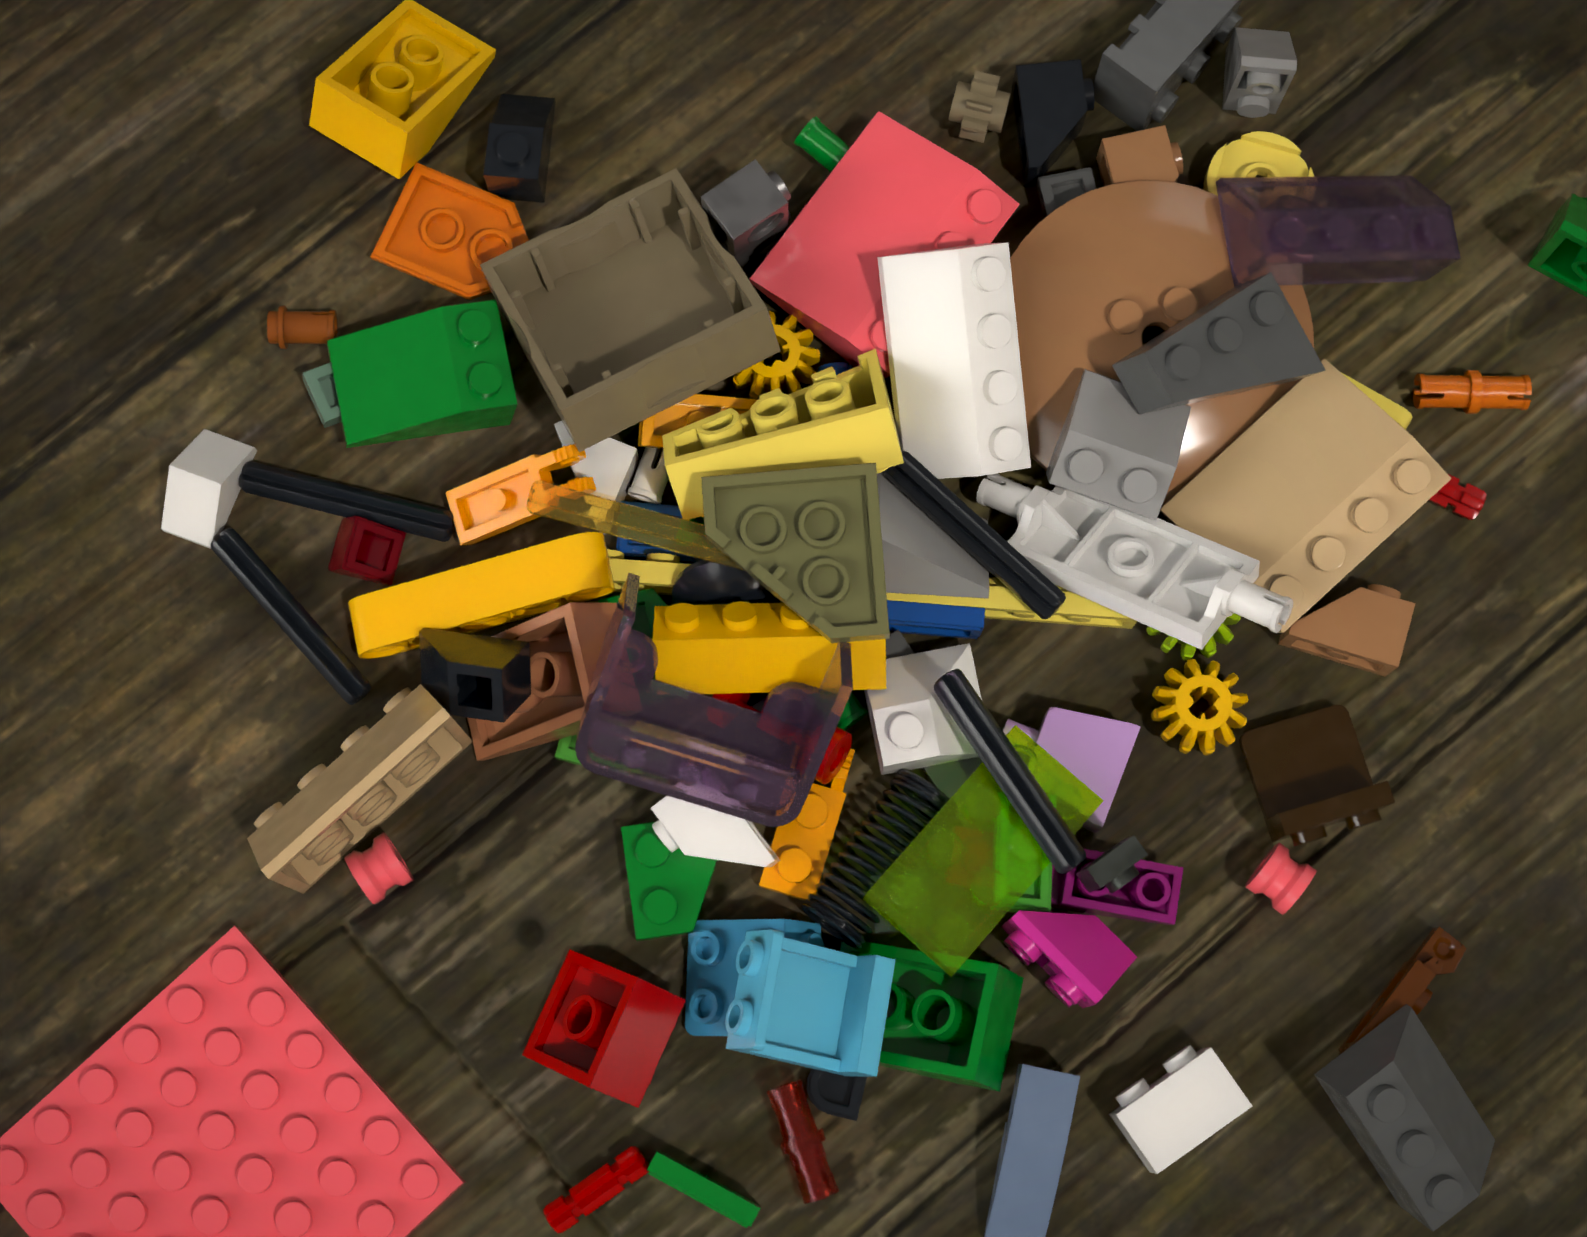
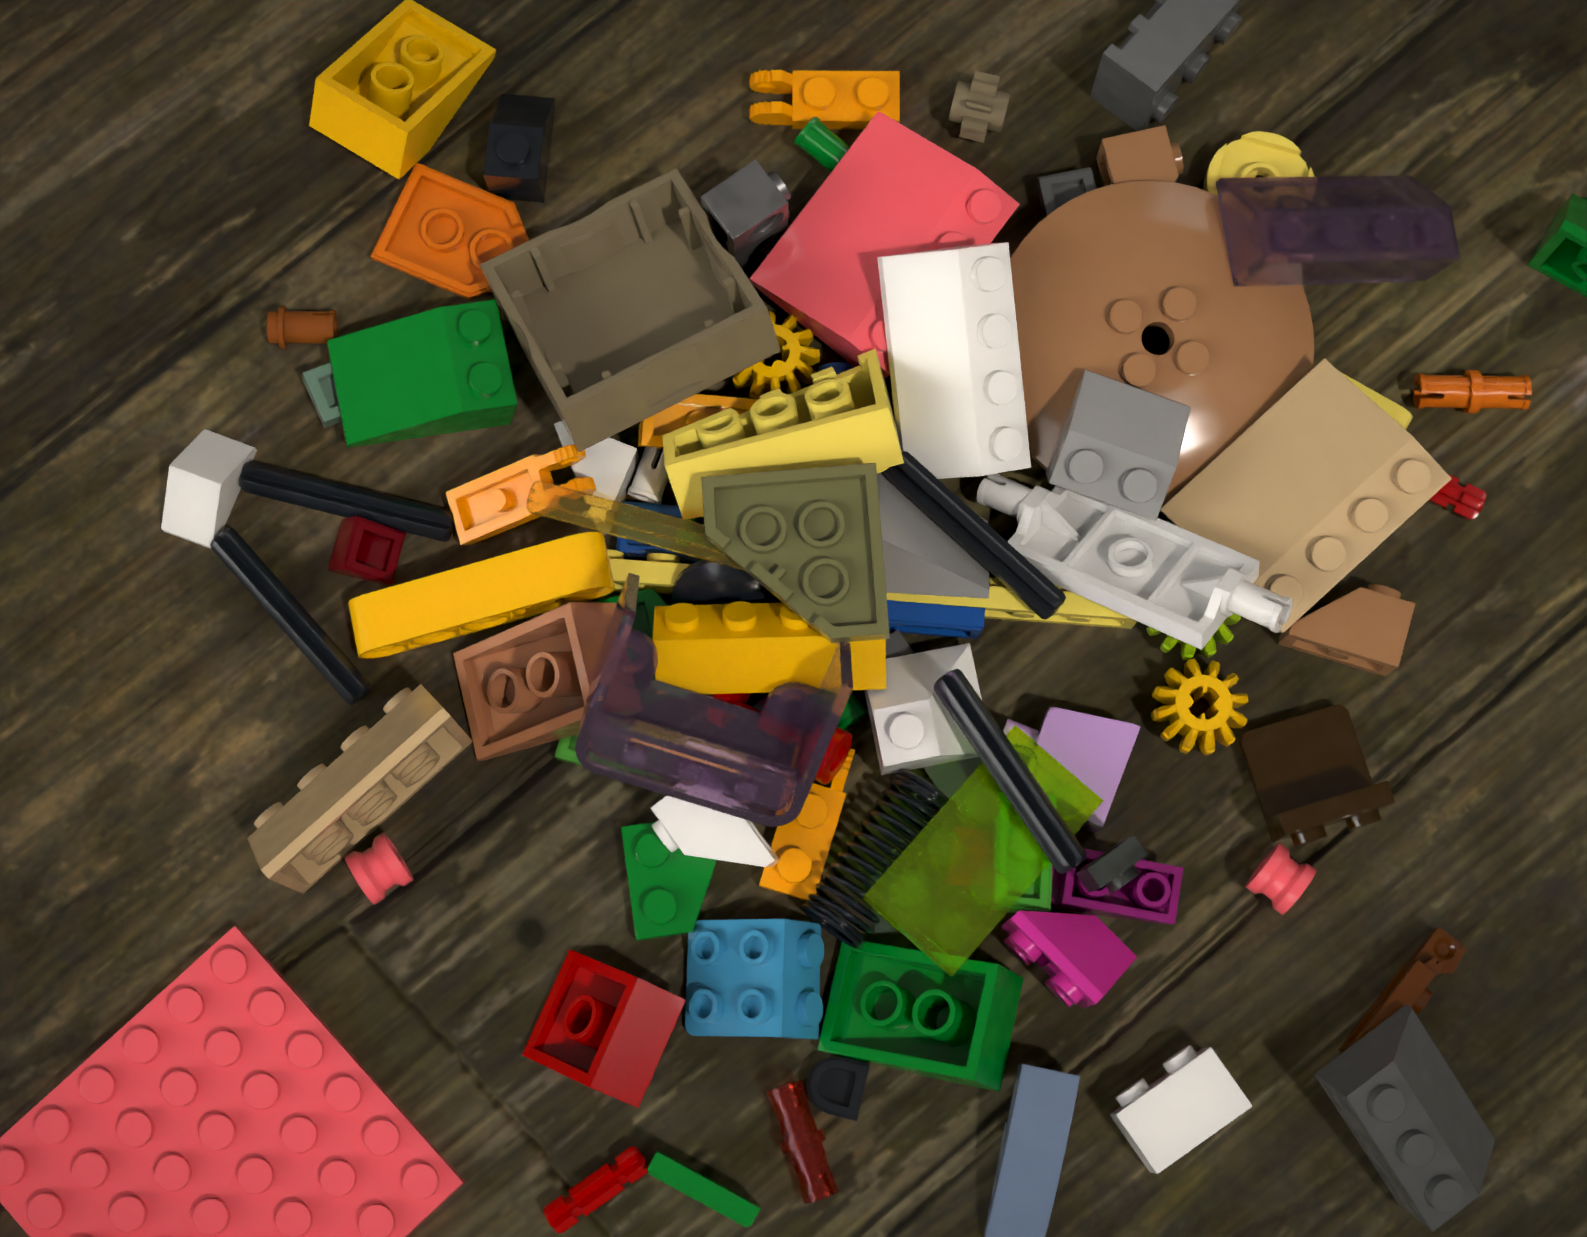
(475, 673): black slope -> none
(809, 1004): medium azure panel -> none
(835, 97): none -> light orange hinge
(1049, 112): black slope -> none
(1222, 349): dark grey wedge -> none
(1257, 71): light grey slope -> none

